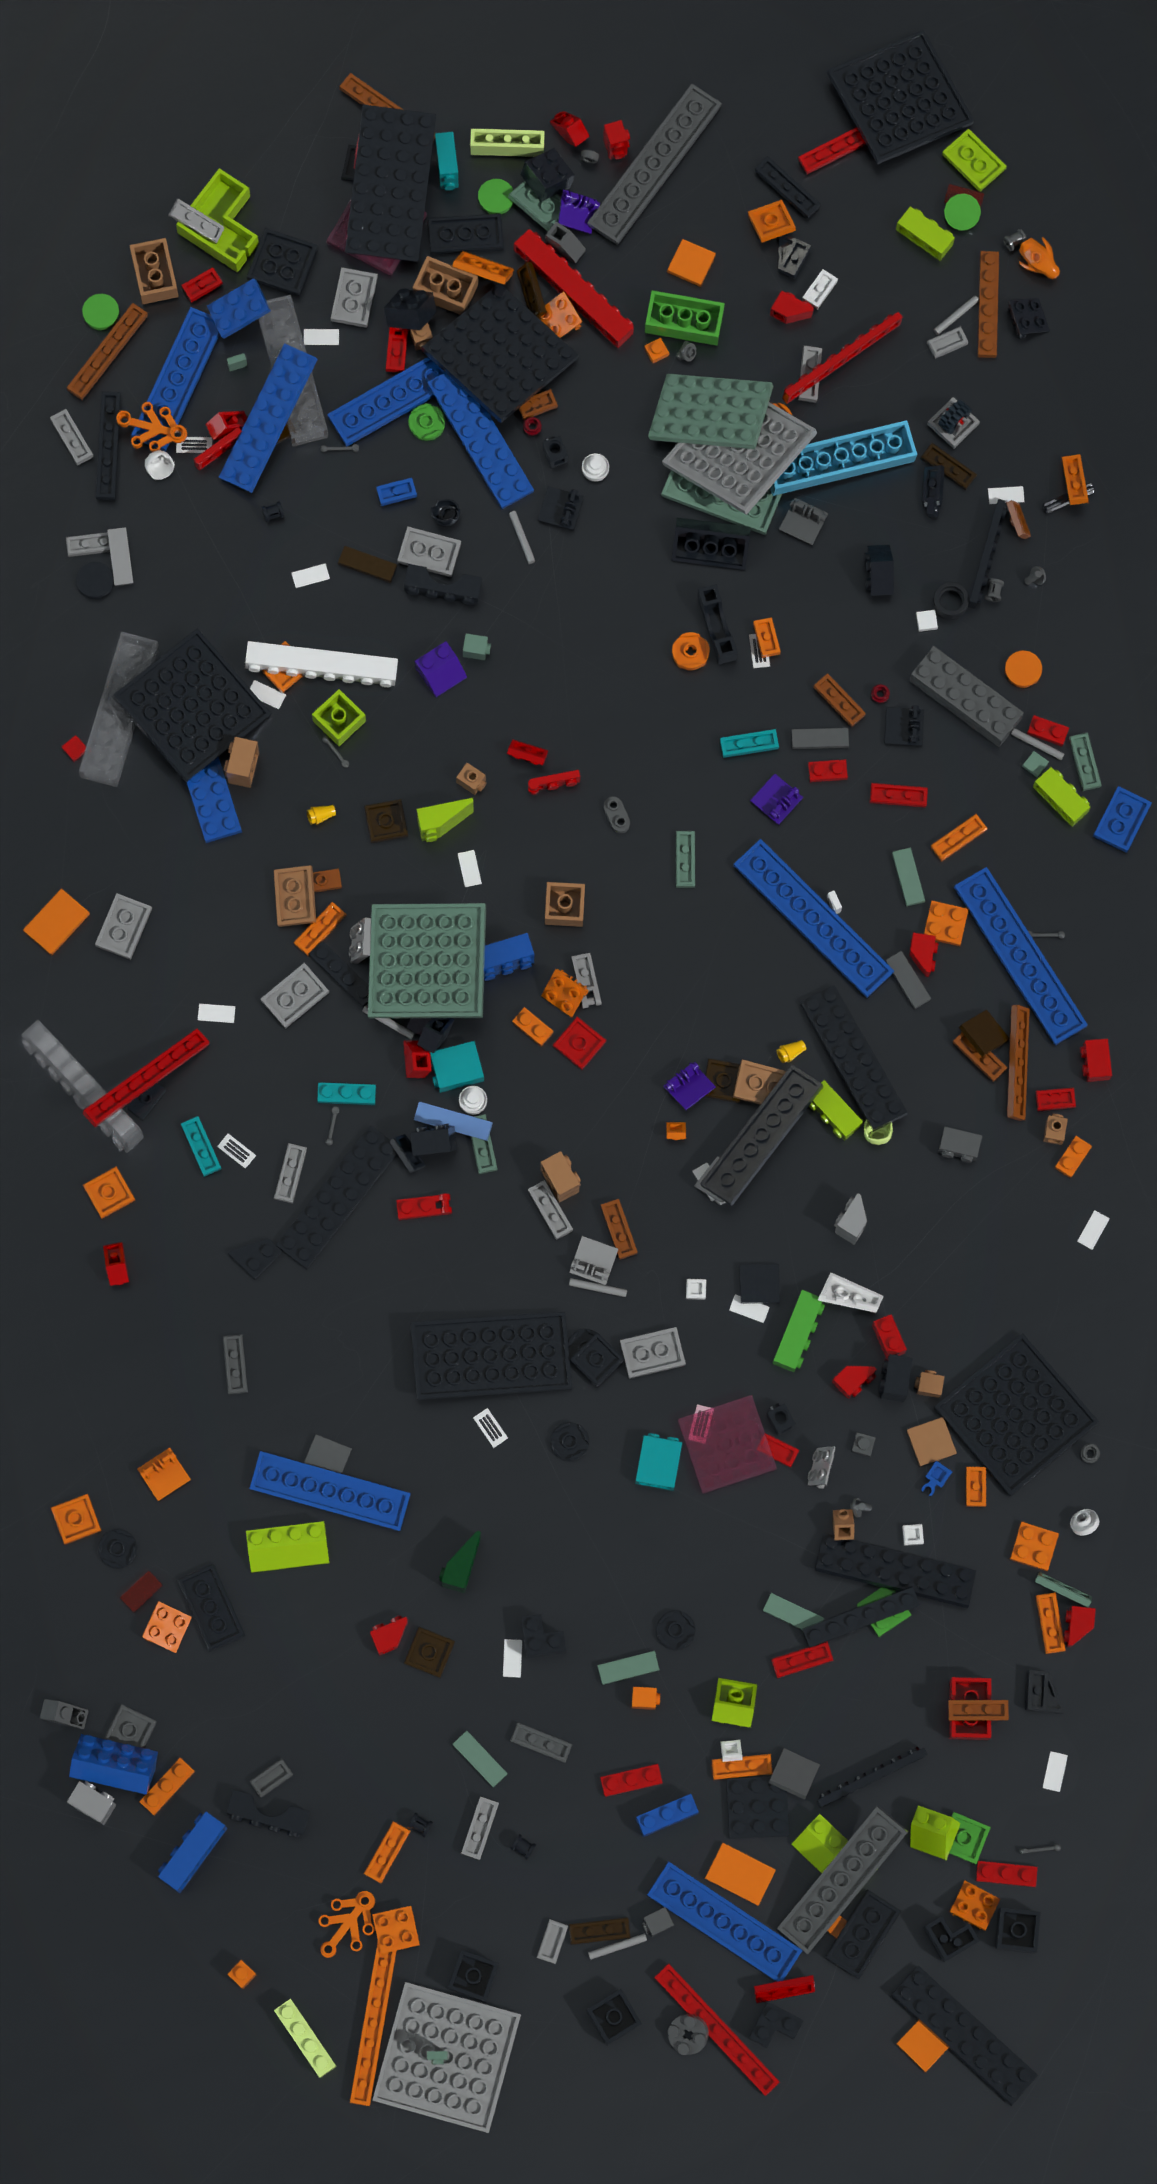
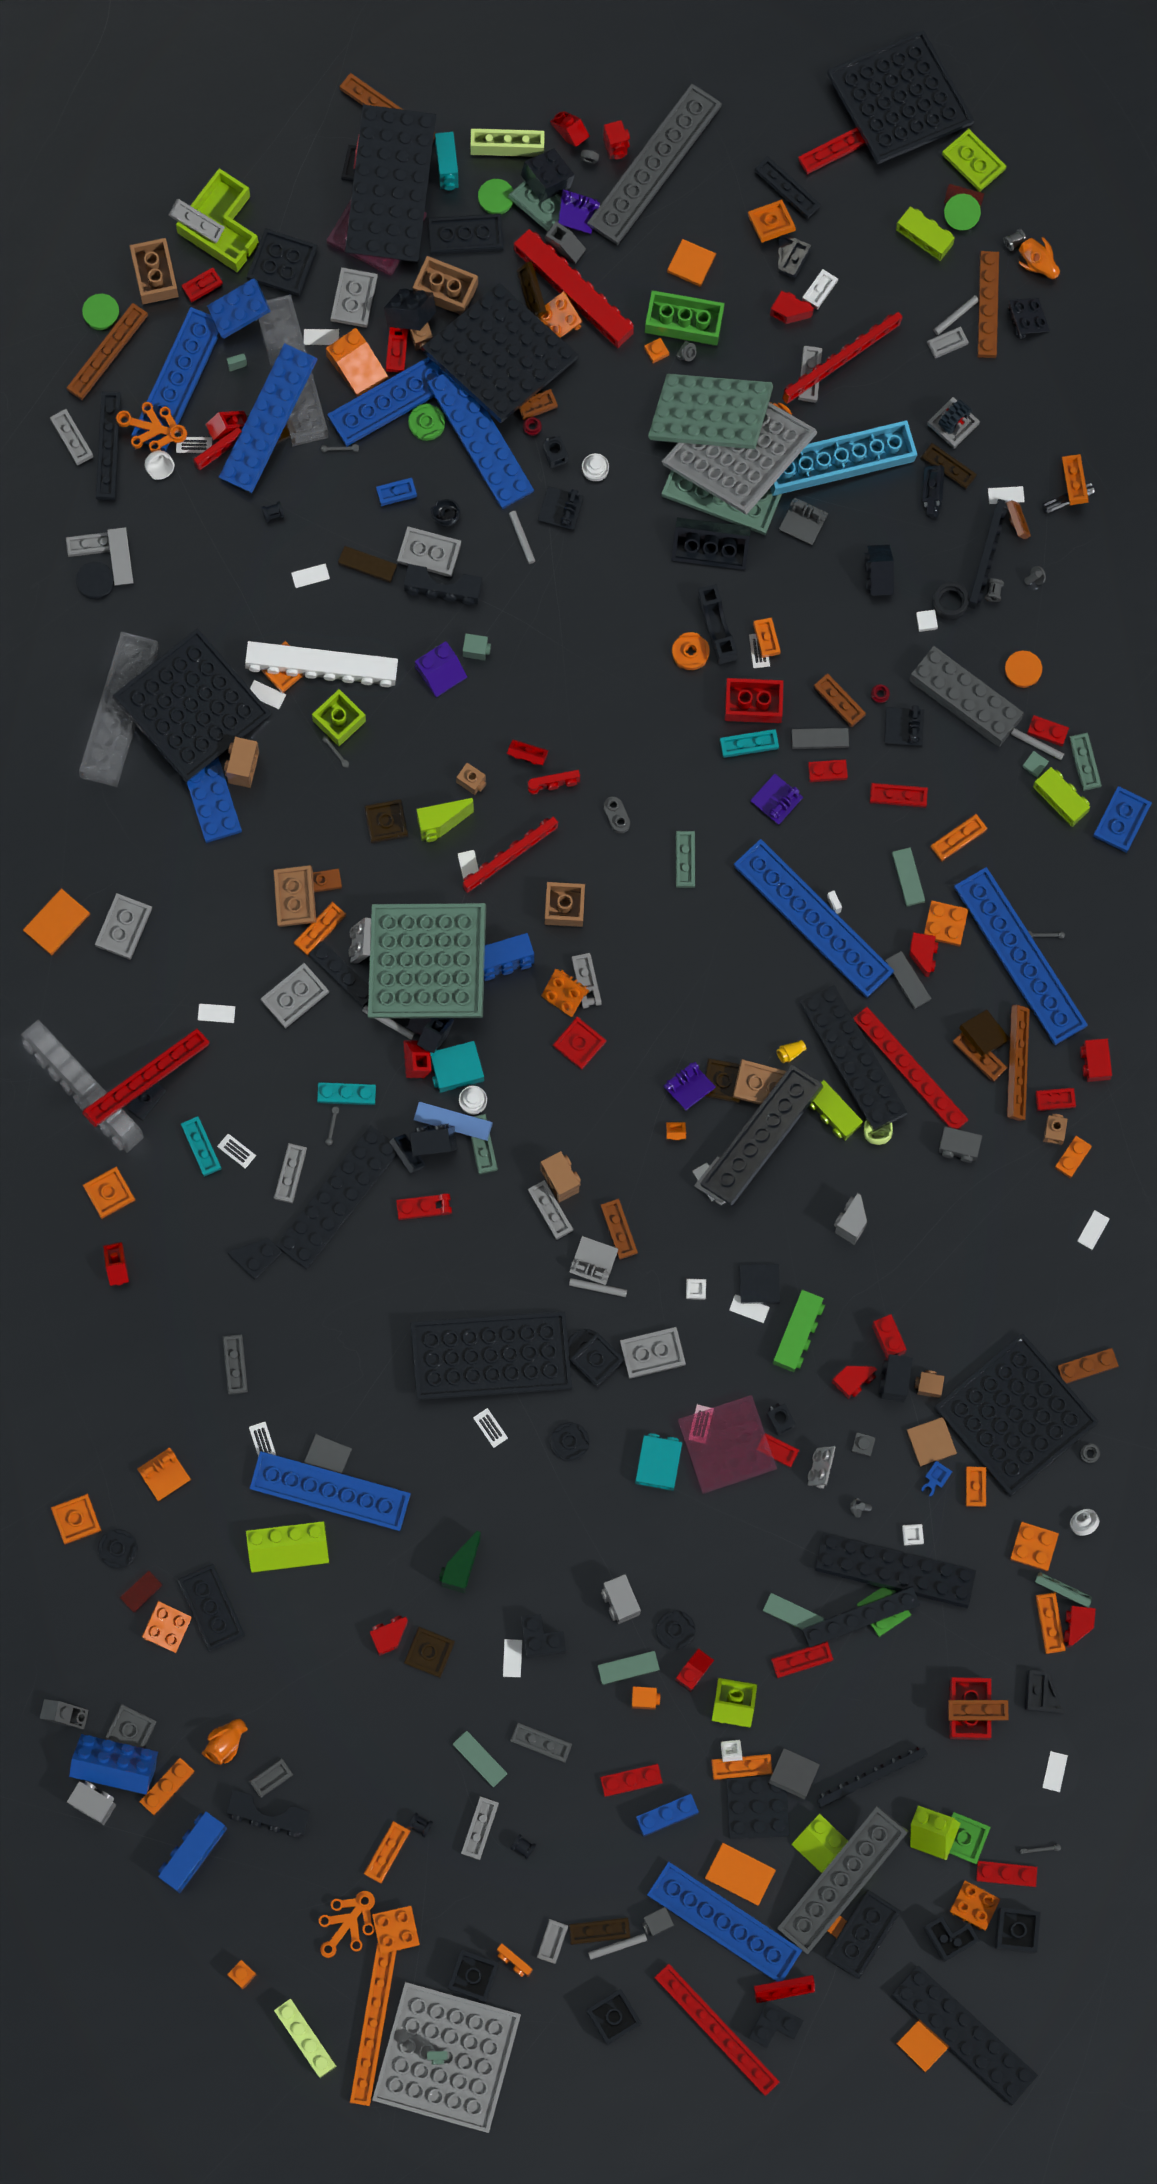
(74, 748): red tile -> none
(224, 1742): none -> orange animal
(262, 1438): none -> sticker
(319, 814): yellow cone -> none
(356, 362): none -> orange slope
(483, 267): orange tile -> none
(503, 858): none -> red plate
(507, 1955): none -> orange plate
(532, 1026): orange plate -> none
(621, 1599): none -> light grey brick
(685, 2045): dark grey plate -> none
(694, 1670): none -> red slope
(754, 700): none -> red brick
(843, 1524): medium nougat brick -> none
(849, 1294): white wing -> none
(910, 1069): none -> red plate
(1088, 1366): none -> dark orange plate

